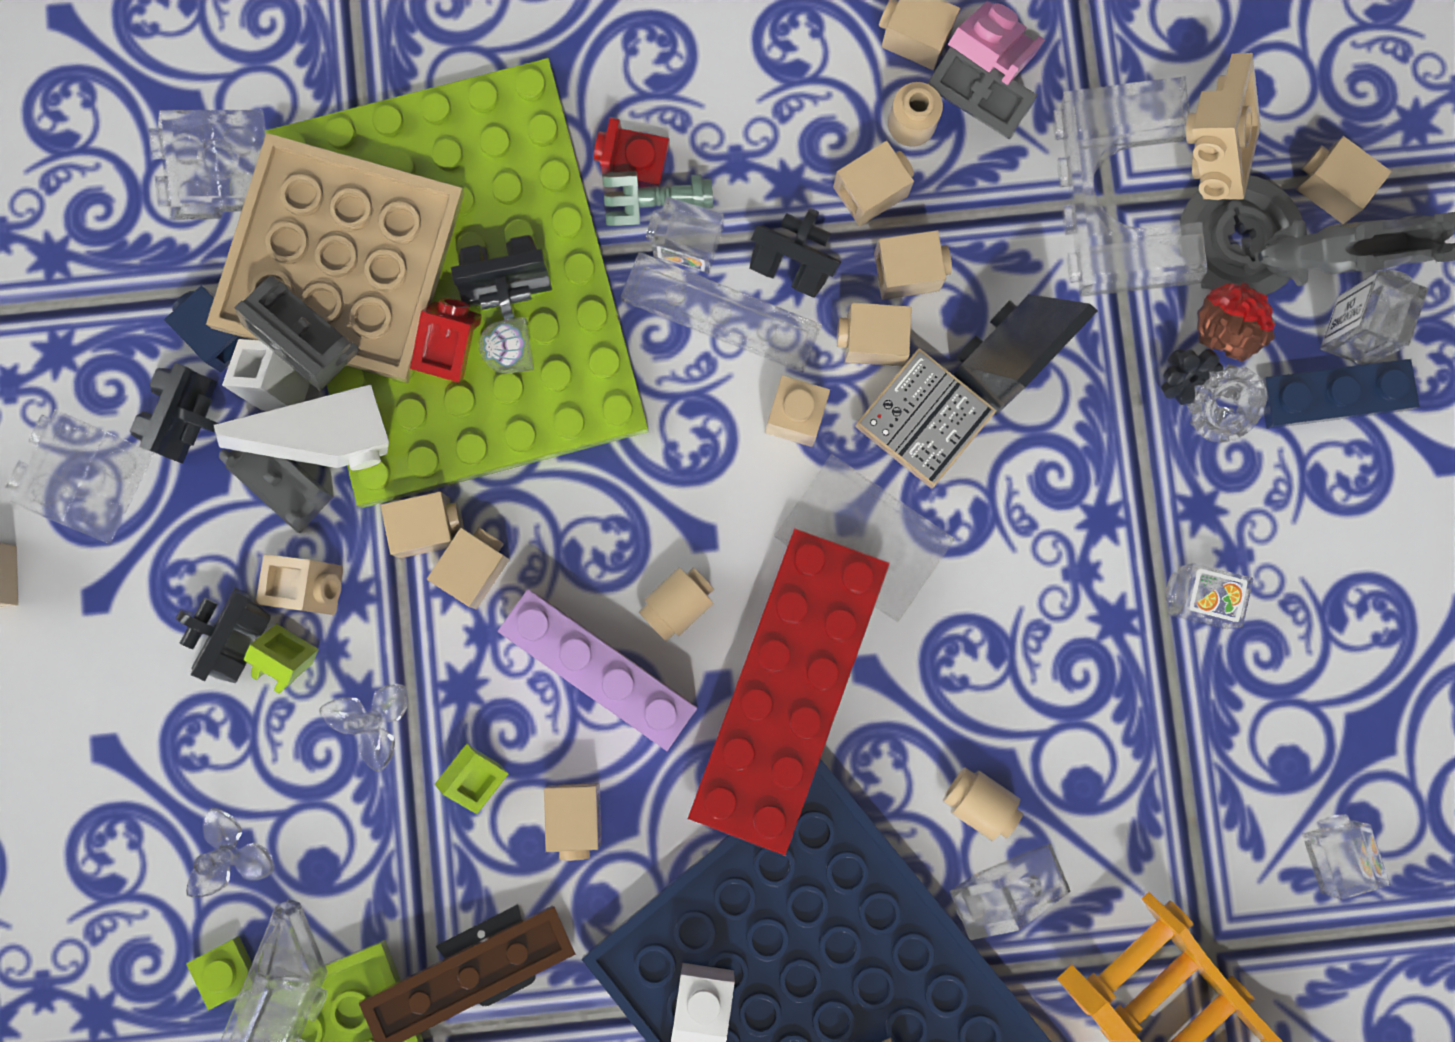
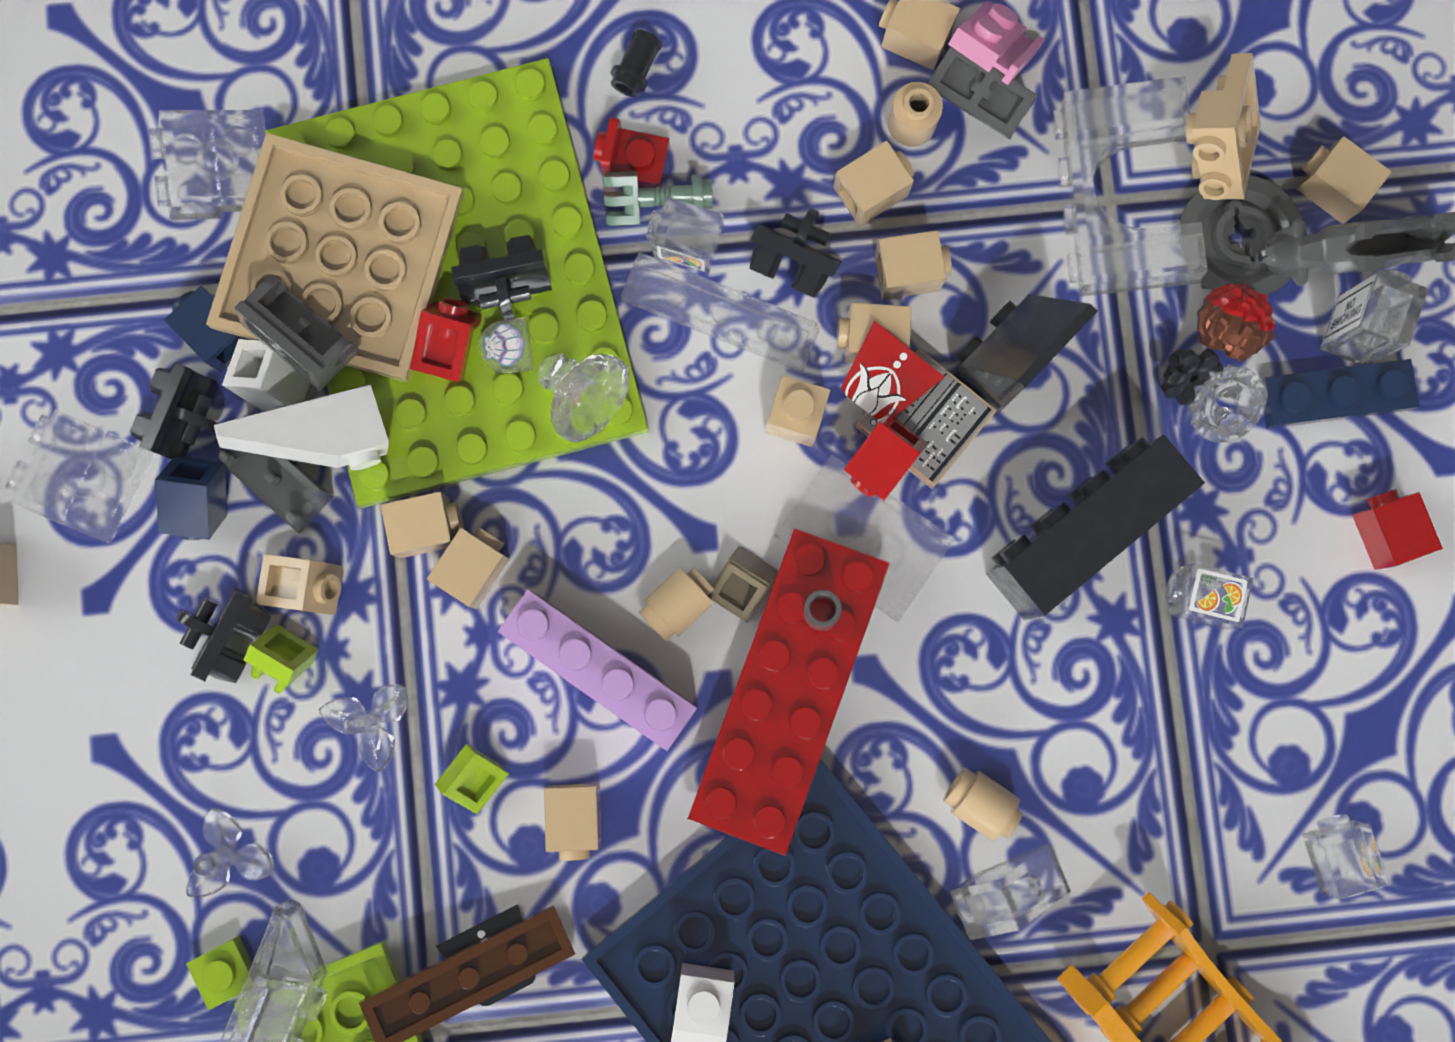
(191, 498): none -> dark blue brick
(584, 393): none -> clear hair
(635, 64): none -> black pin
(743, 583): none -> dark tan slope
(822, 595): none -> dark grey hinge
(884, 458): none -> red brick
(887, 375): none -> red sticker
(1095, 528): none -> black brick
(1396, 529): none -> red brick

